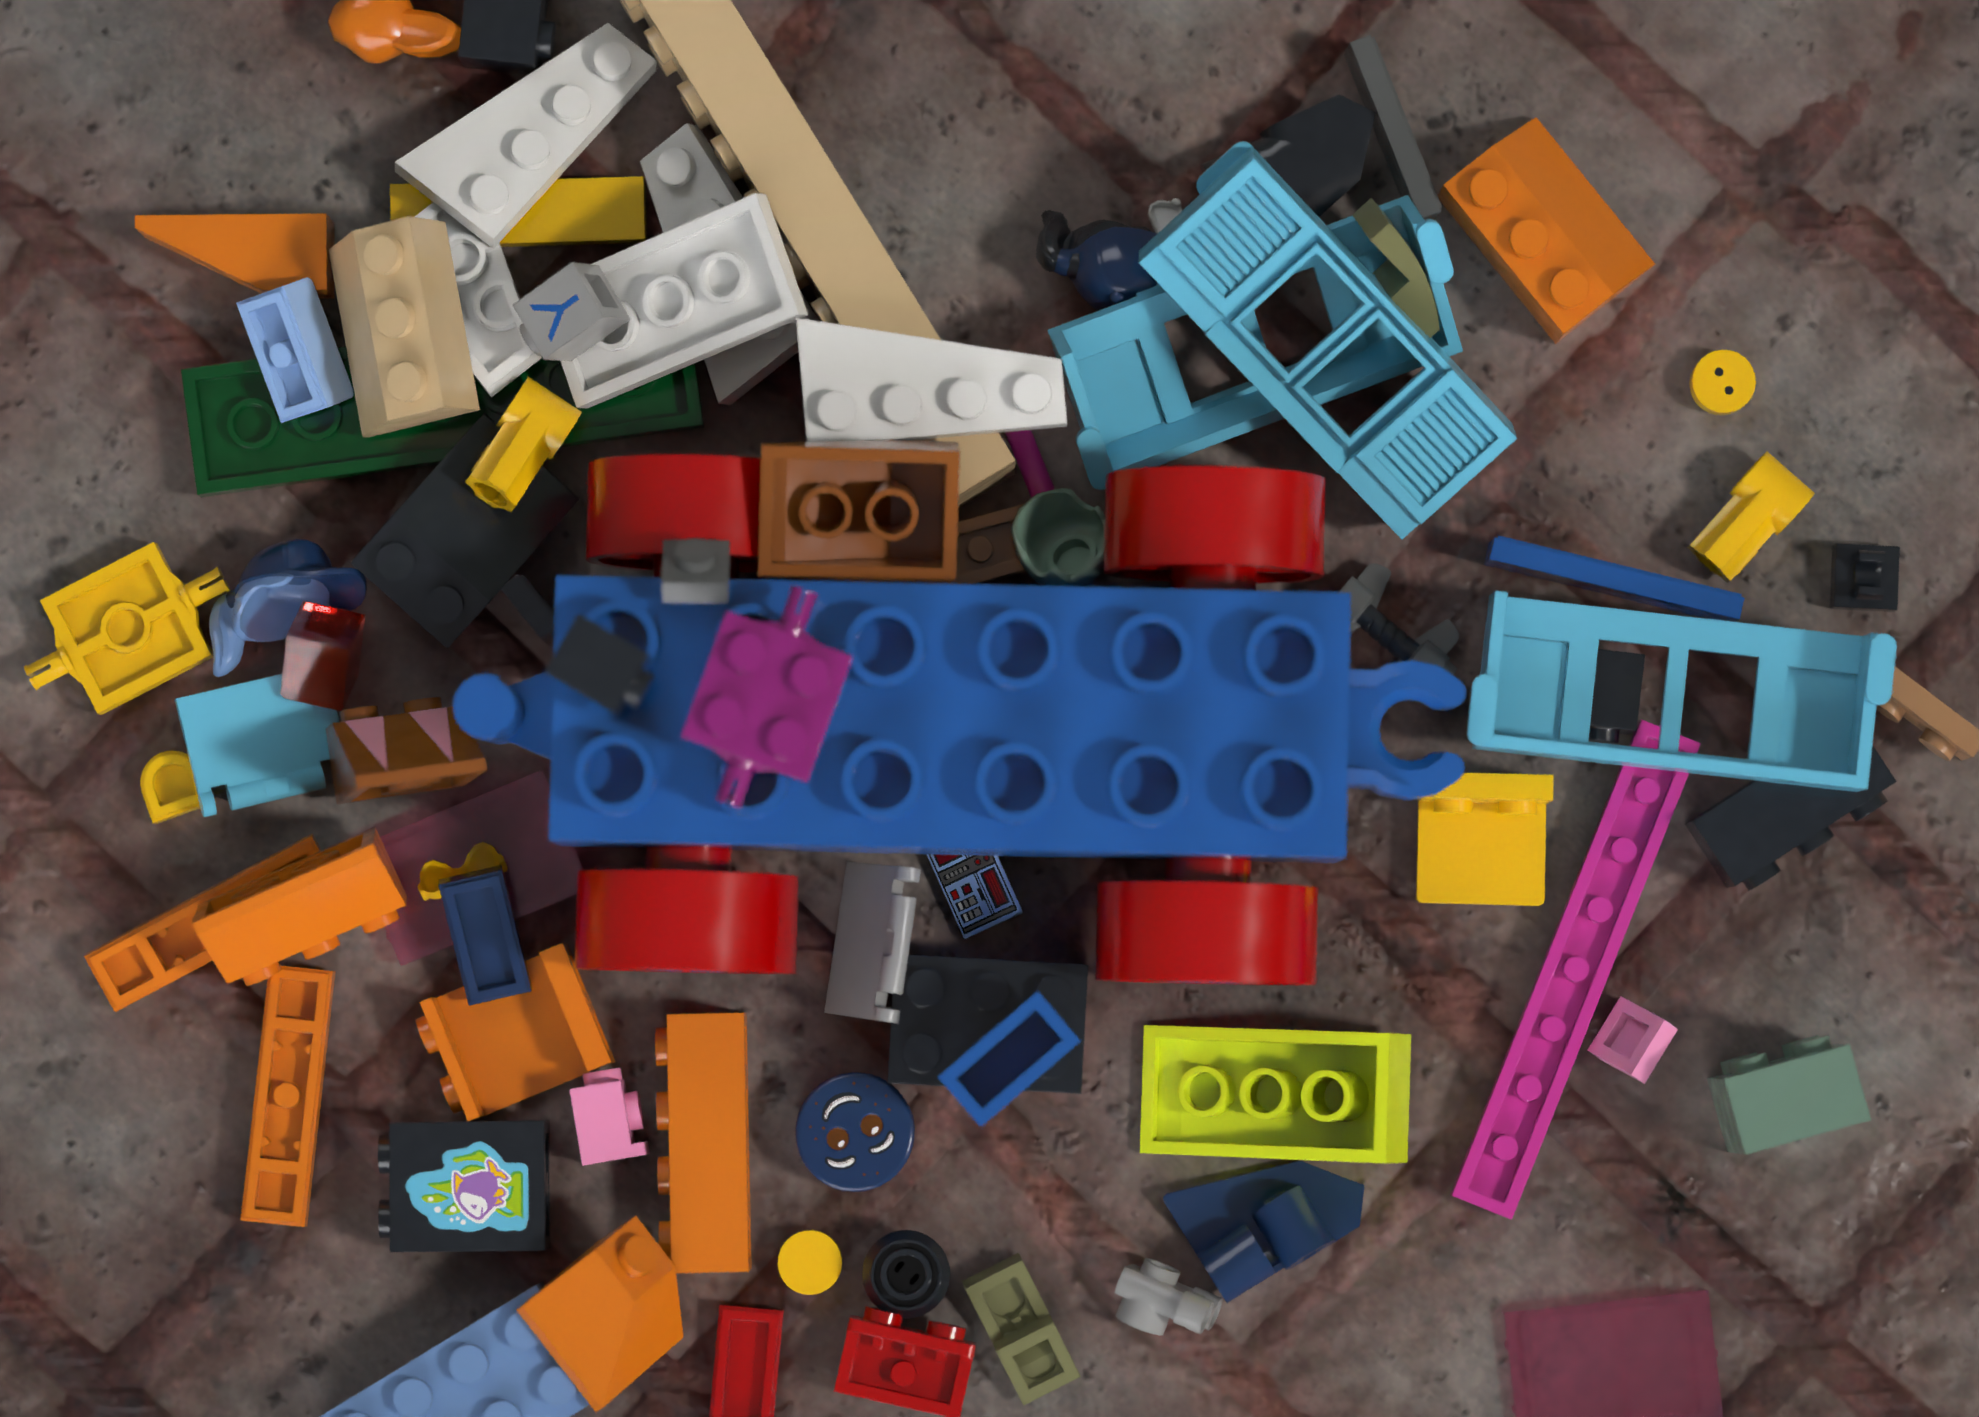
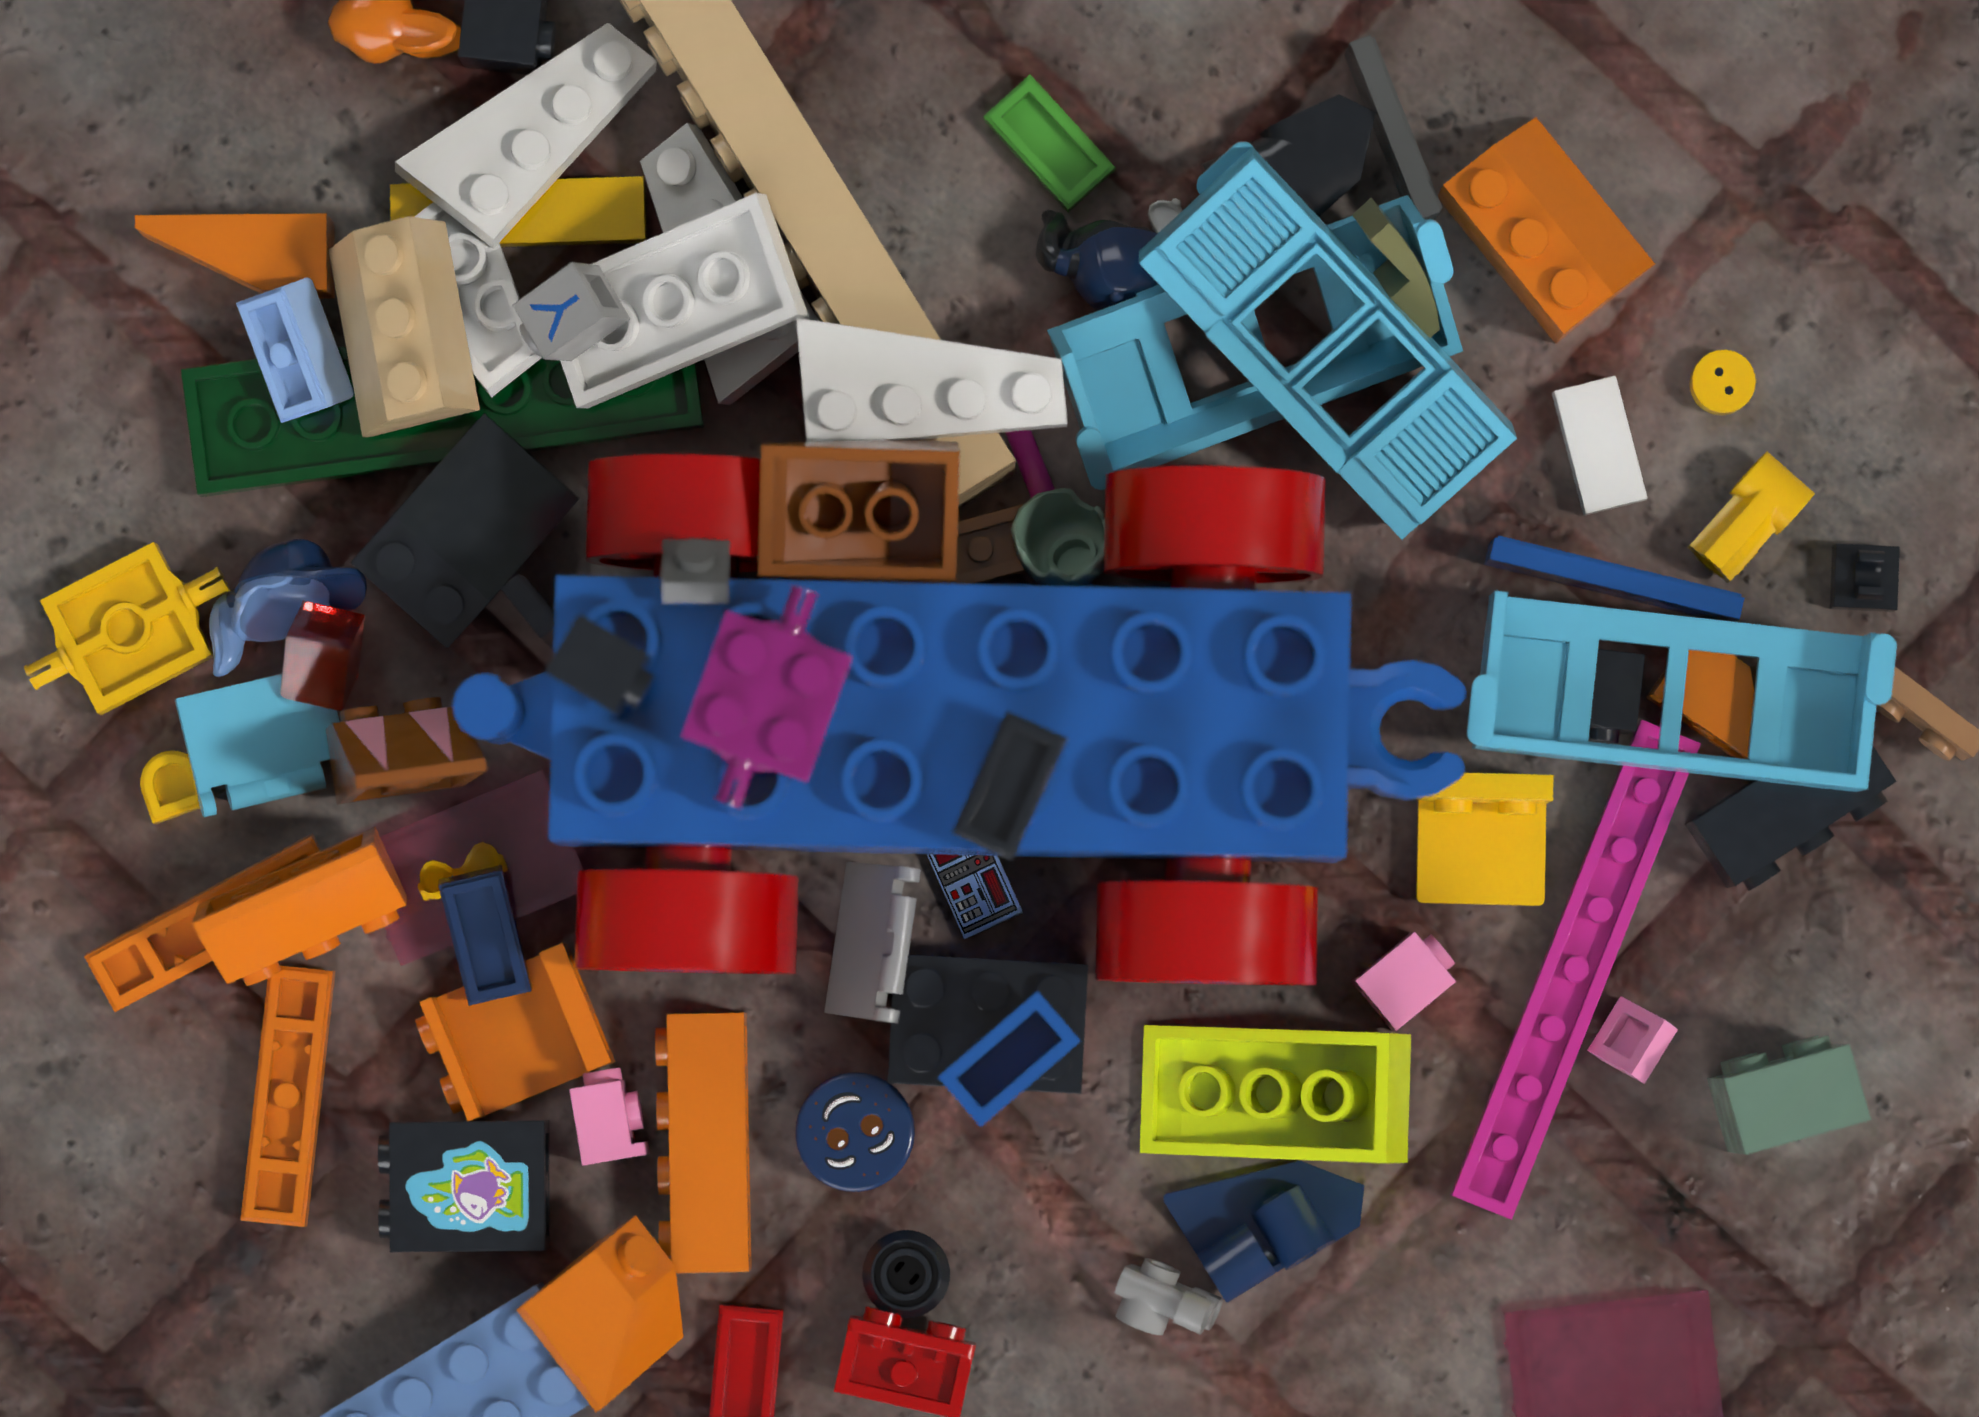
(529, 433): yellow piece -> none
(810, 1262): yellow tile -> none
(1009, 785): none -> black tile
(1021, 1329): olive slope -> none
(1049, 143): none -> bright green tile
(1365, 597): dark grey piece -> none
(1406, 979): none -> bright pink brick
(1599, 445): none -> white tile
(1716, 700): none -> orange slope

